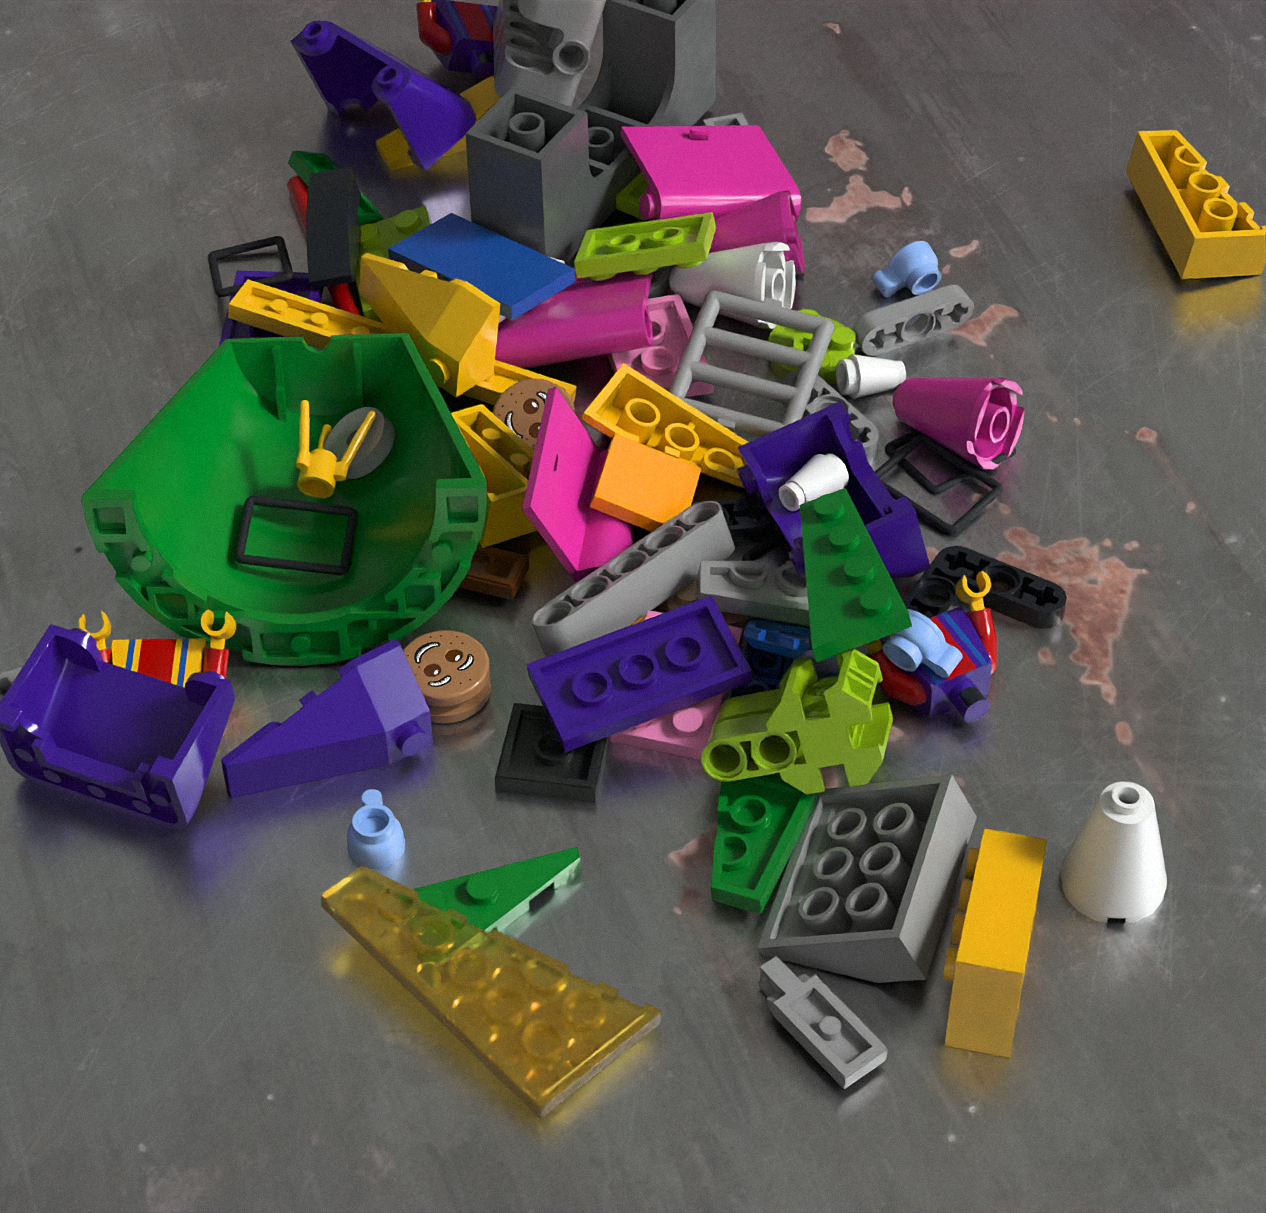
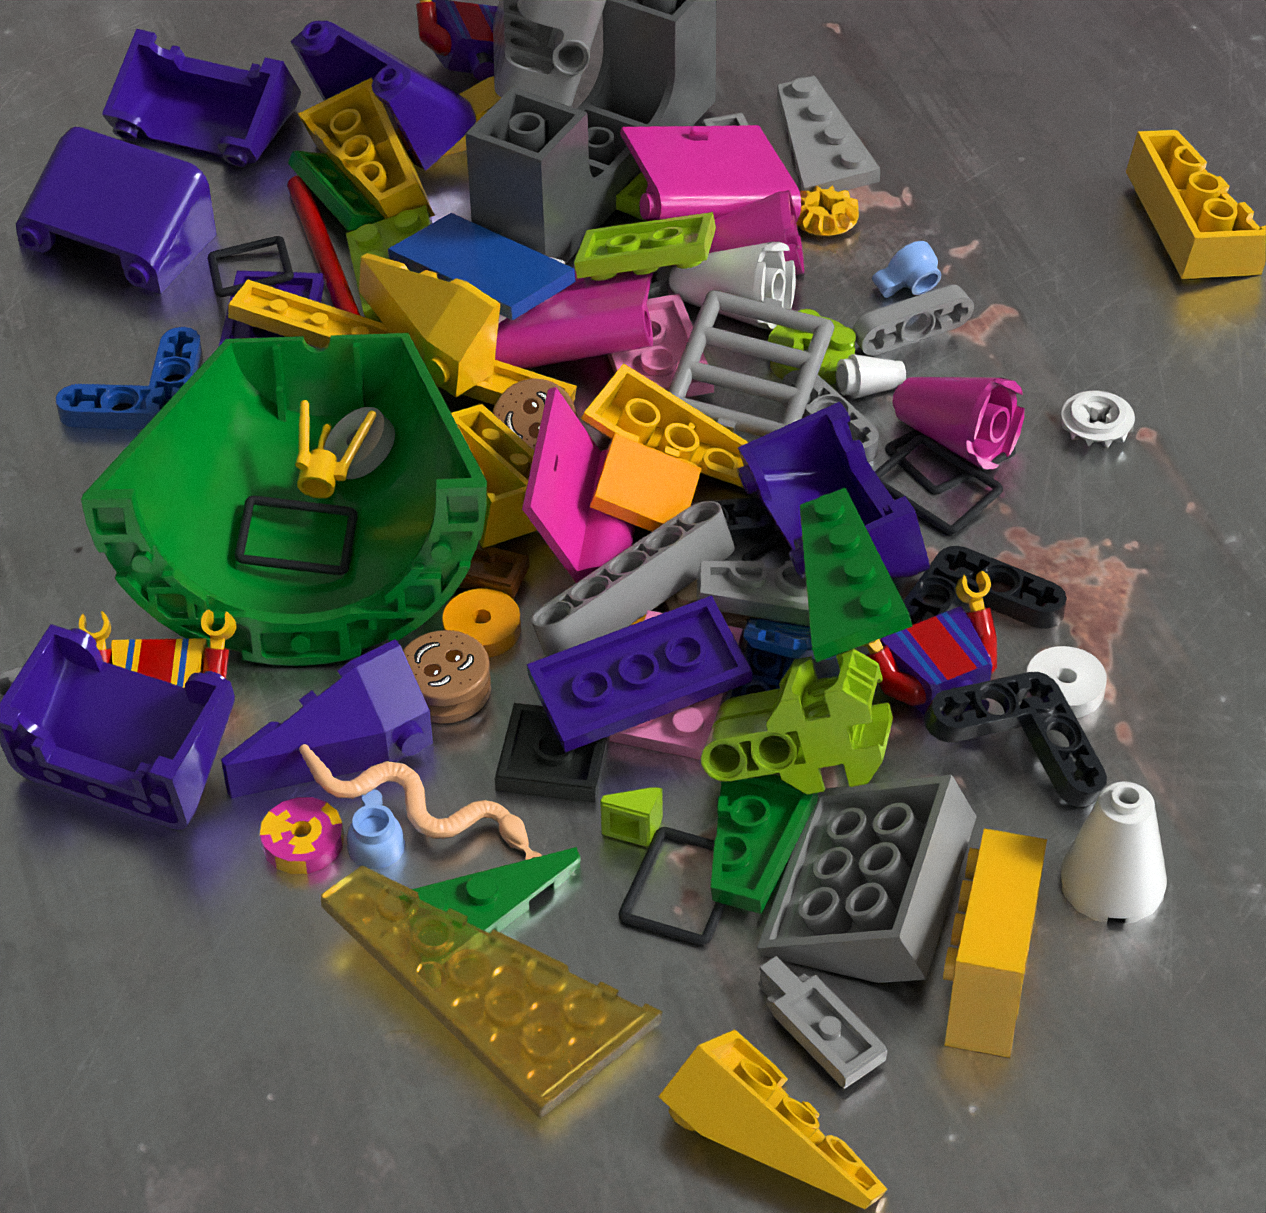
(123, 202): none -> dark purple windscreen
(145, 399): none -> blue beam
(199, 102): none -> dark purple windscreen
(305, 853): none -> piece
(332, 227): black slope -> none
(367, 148): none -> yellow wedge
(487, 606): none -> light orange piece
(510, 825): none -> light nougat animal
(632, 815): none -> lime slope
(640, 877): none -> black piece
(739, 1101): none -> yellow wedge
(816, 478): white cone -> none
(818, 221): none -> yellow gear
(822, 140): none -> light grey wing
(922, 644): light blue piece -> none
(1034, 719): none -> black beam
(1079, 668): none -> white piece
(1097, 406): none -> white gear

